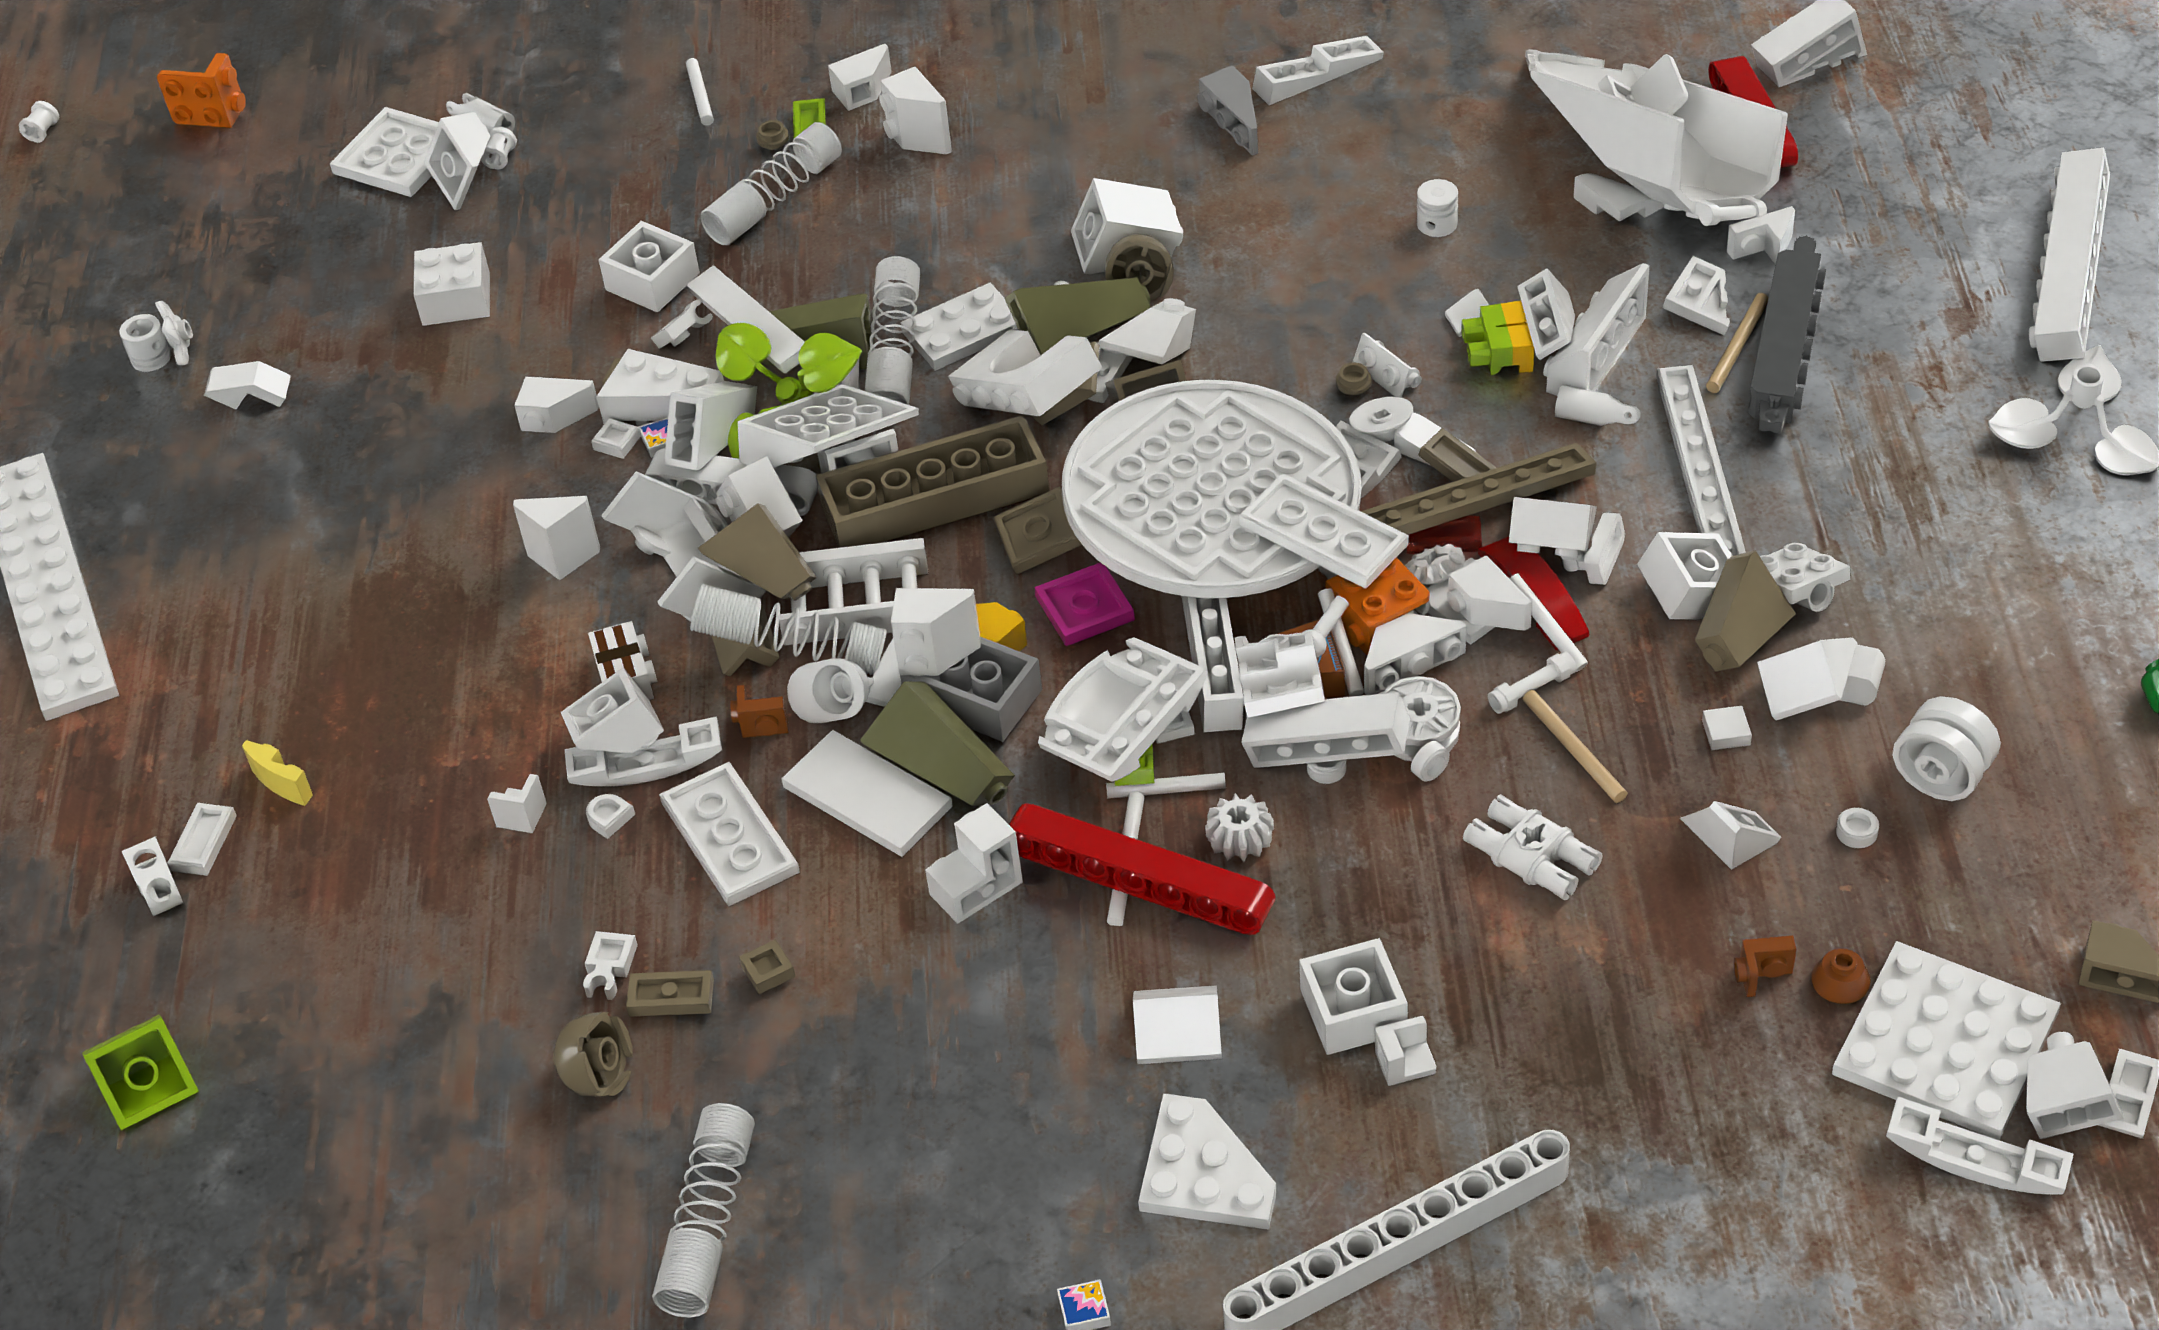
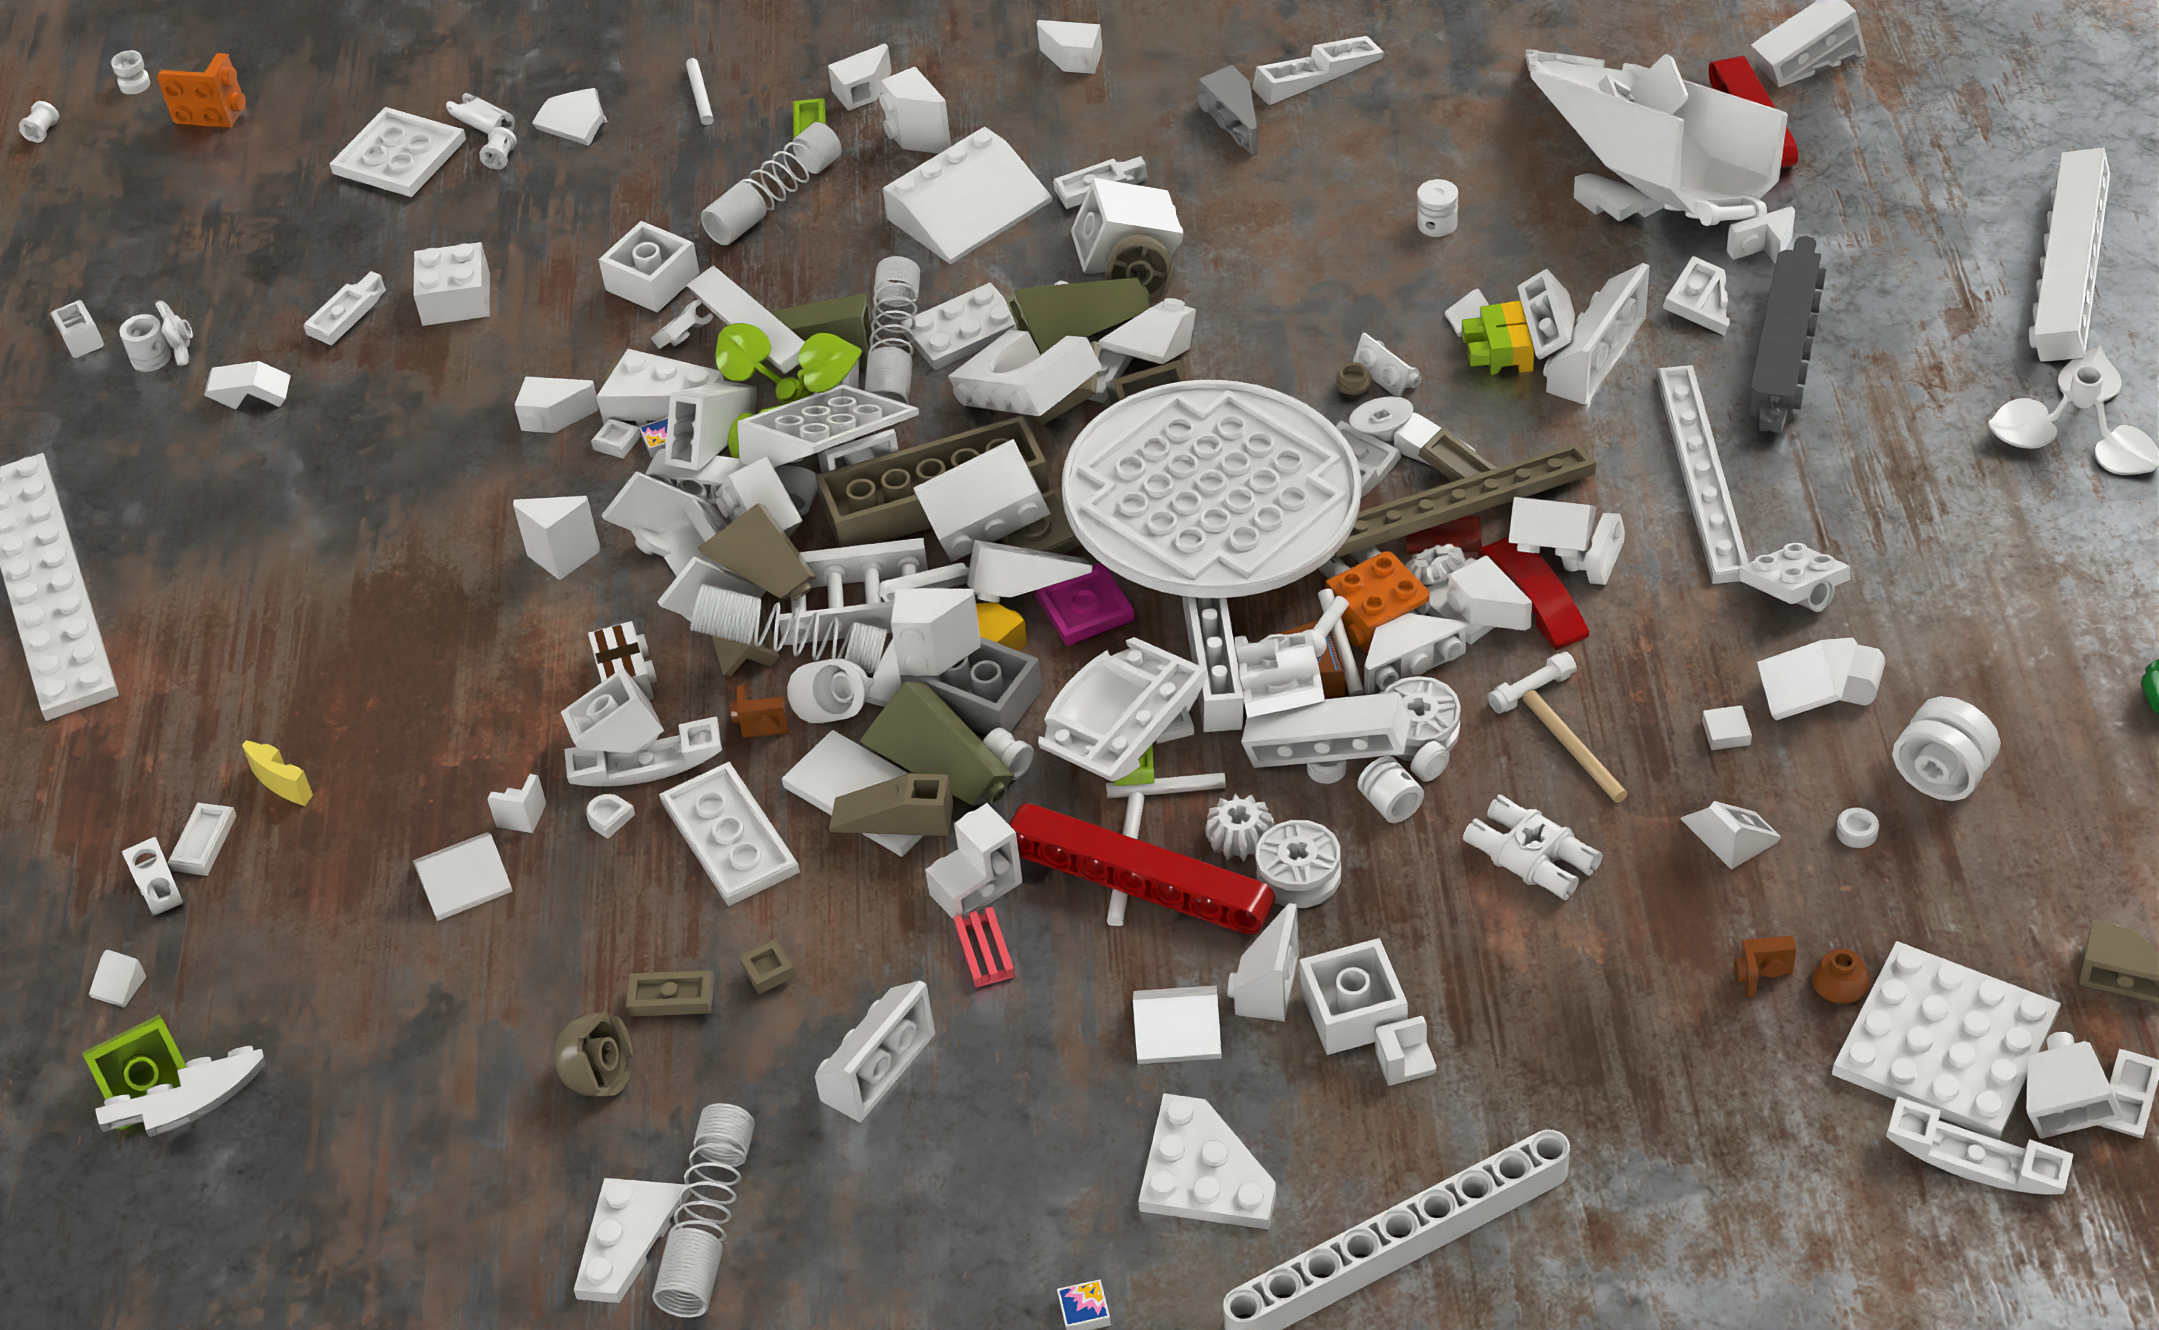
(77, 329): none -> white slope
(117, 978): none -> white slope
(130, 72): none -> white wheel
(203, 1088): none -> white slope
(345, 309): none -> white hinge
(456, 154): white slope -> none
(463, 876): none -> white slope
(572, 116): none -> white slope
(608, 957): white plate -> none
(622, 1232): none -> white wing
(772, 134): dark tan plate -> none
(877, 1051): none -> white slope
(897, 806): none -> dark tan slope
(938, 578): none -> white axle
(965, 196): none -> white slope
(976, 922): none -> coral tile
(982, 500): none -> white slope
(1013, 570): none -> white slope
(1013, 754): none -> white wheel
(1071, 45): none -> white slope
(1074, 186): none -> white hinge
(1267, 970): none -> white slope
(1299, 862): none -> white wheel
(1323, 530): white tile -> none
(1390, 789): none -> white piece
(1549, 624): white bar -> none
(1593, 407): white piece -> none
(1684, 571): white slope -> none
(1737, 343): tan bar -> none
(1742, 612): dark tan slope -> none

